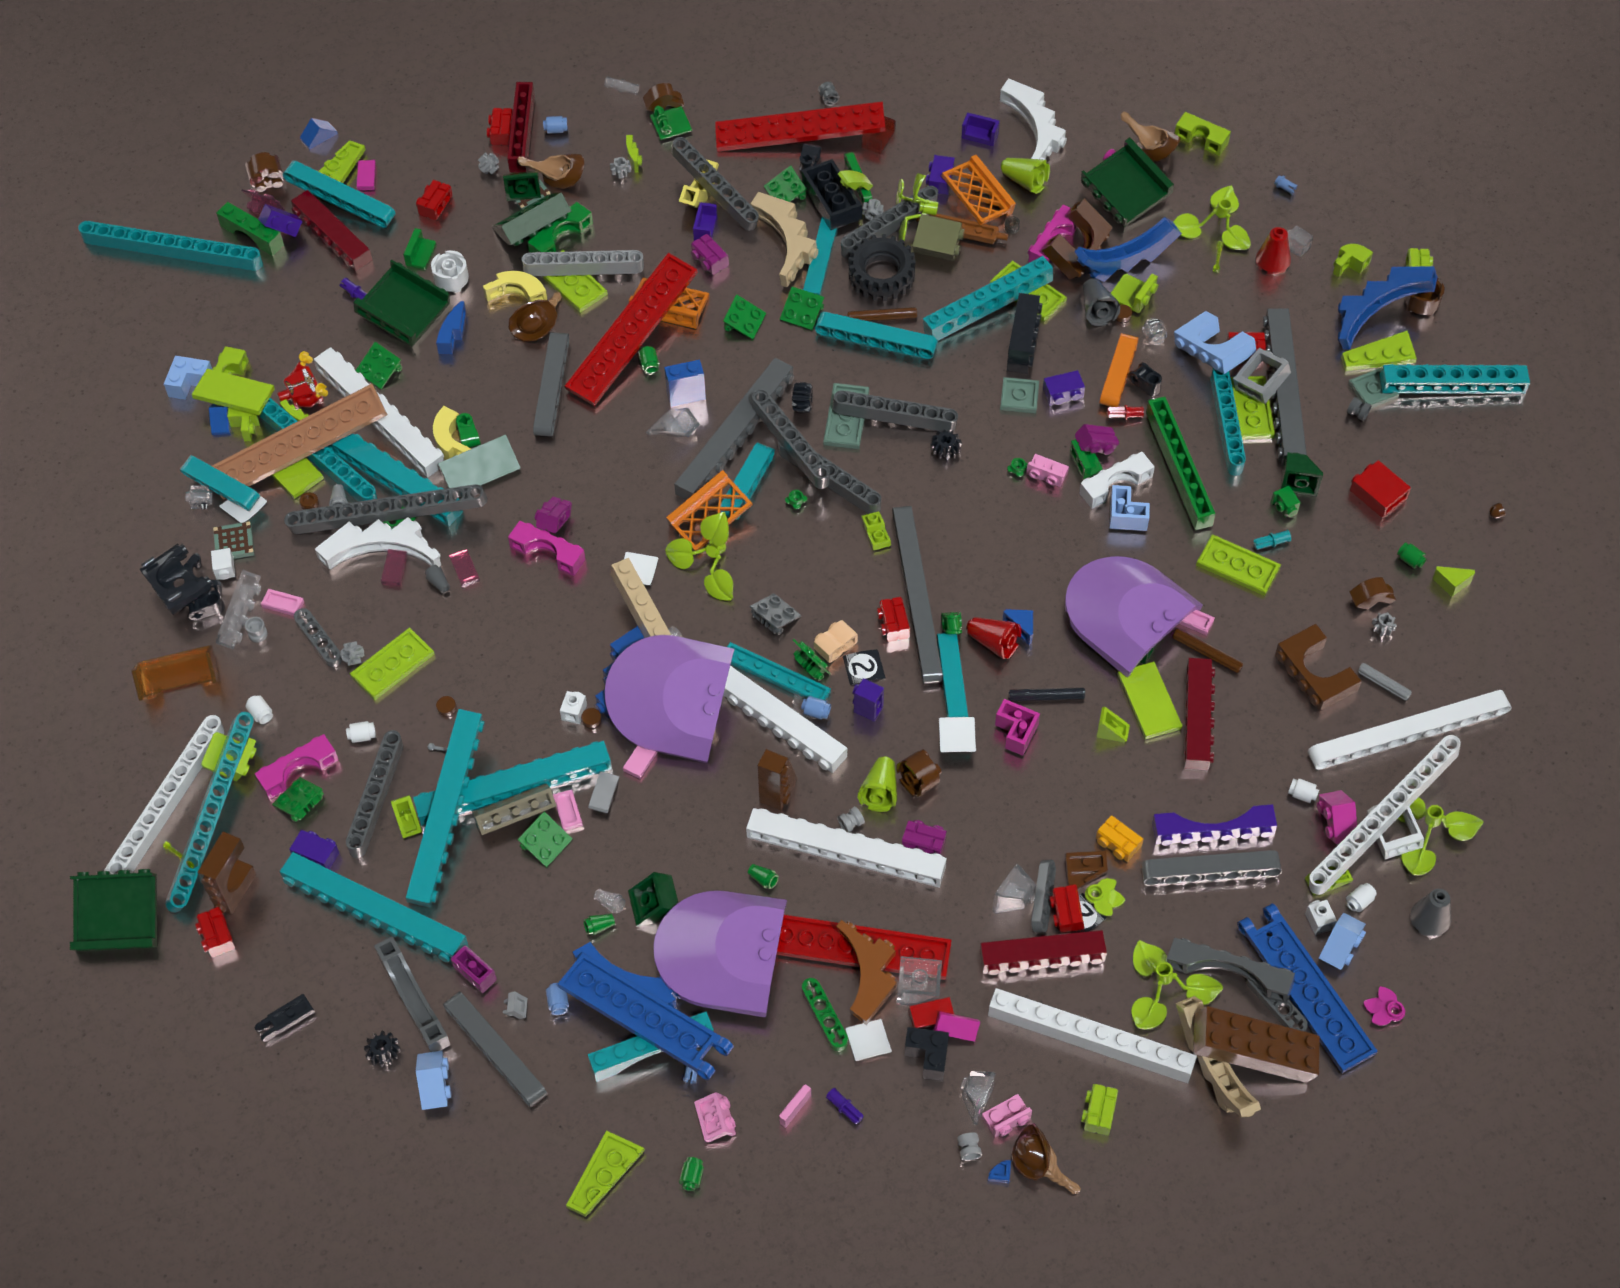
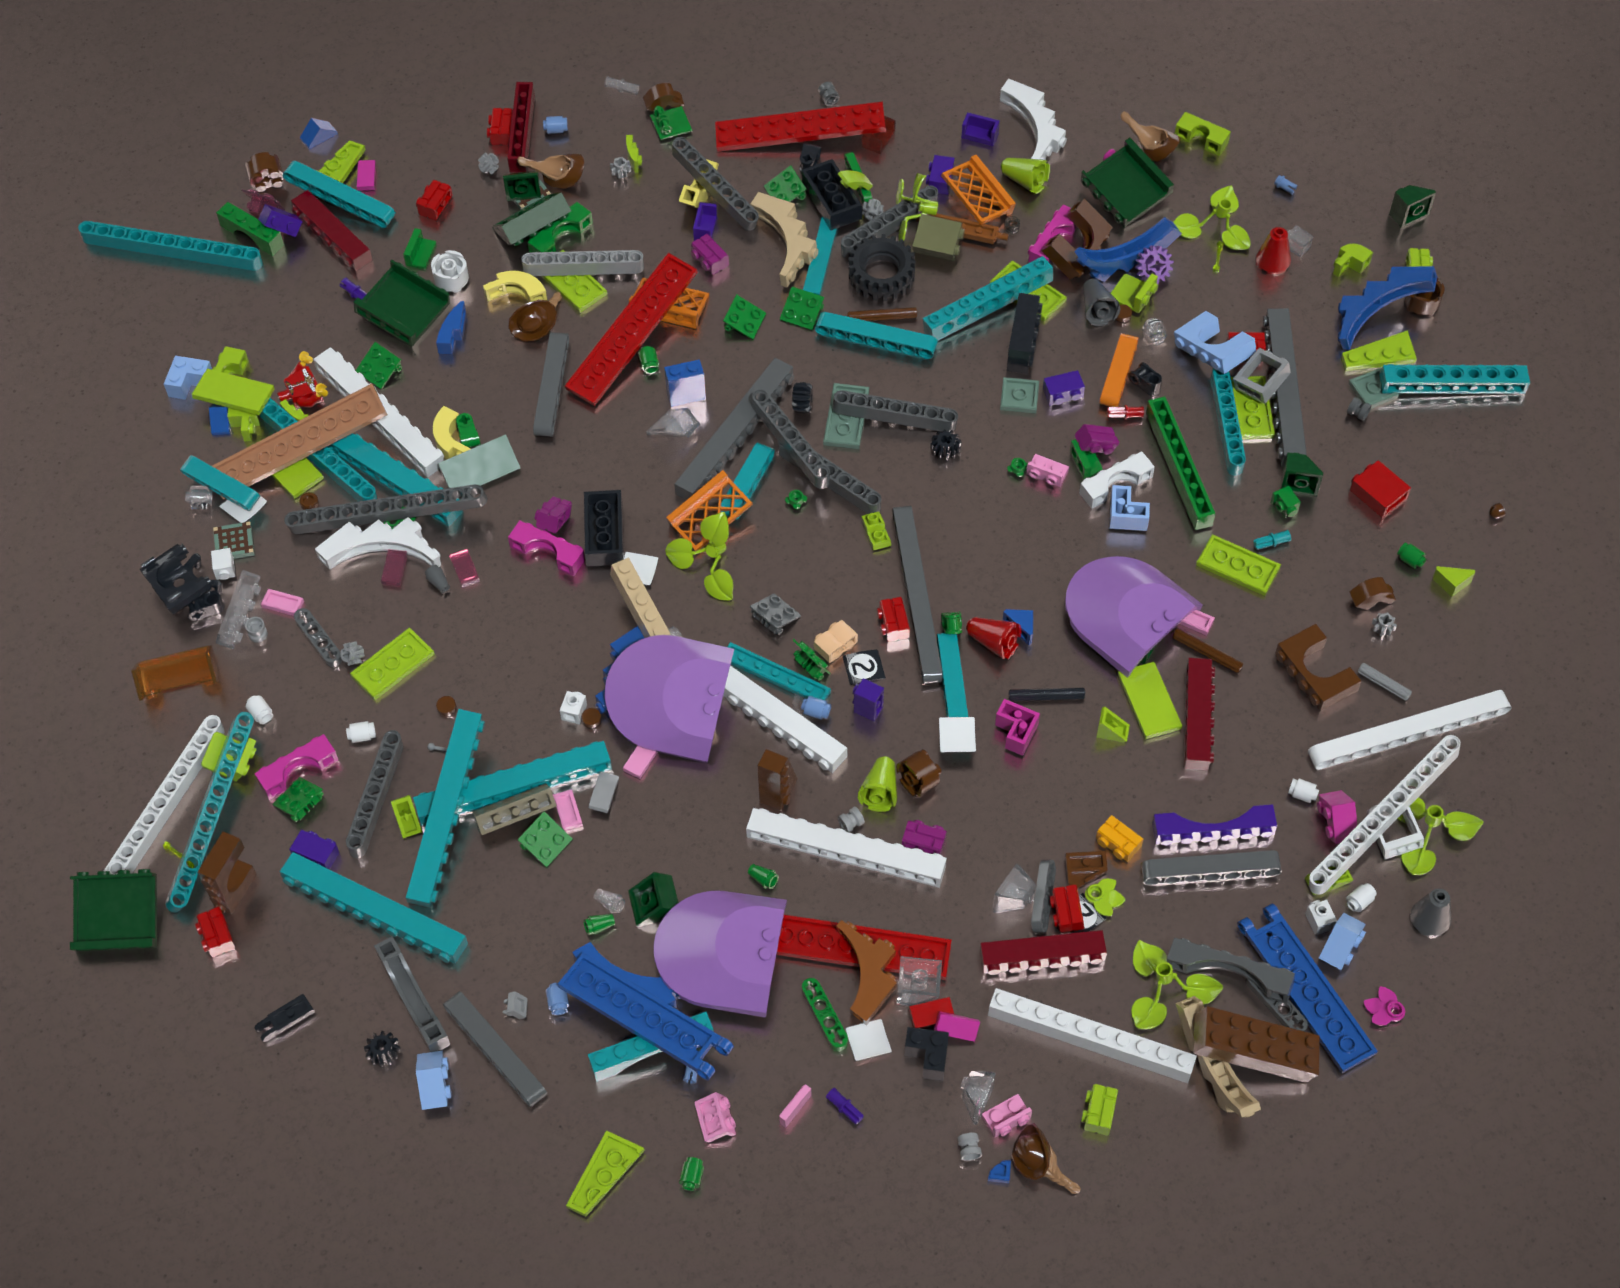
(338, 495): light grey cone -> none
(473, 969): magenta brick -> none
(603, 527): none -> black brick
(1150, 258): none -> medium lavender gear
(1411, 204): none -> dark green slope

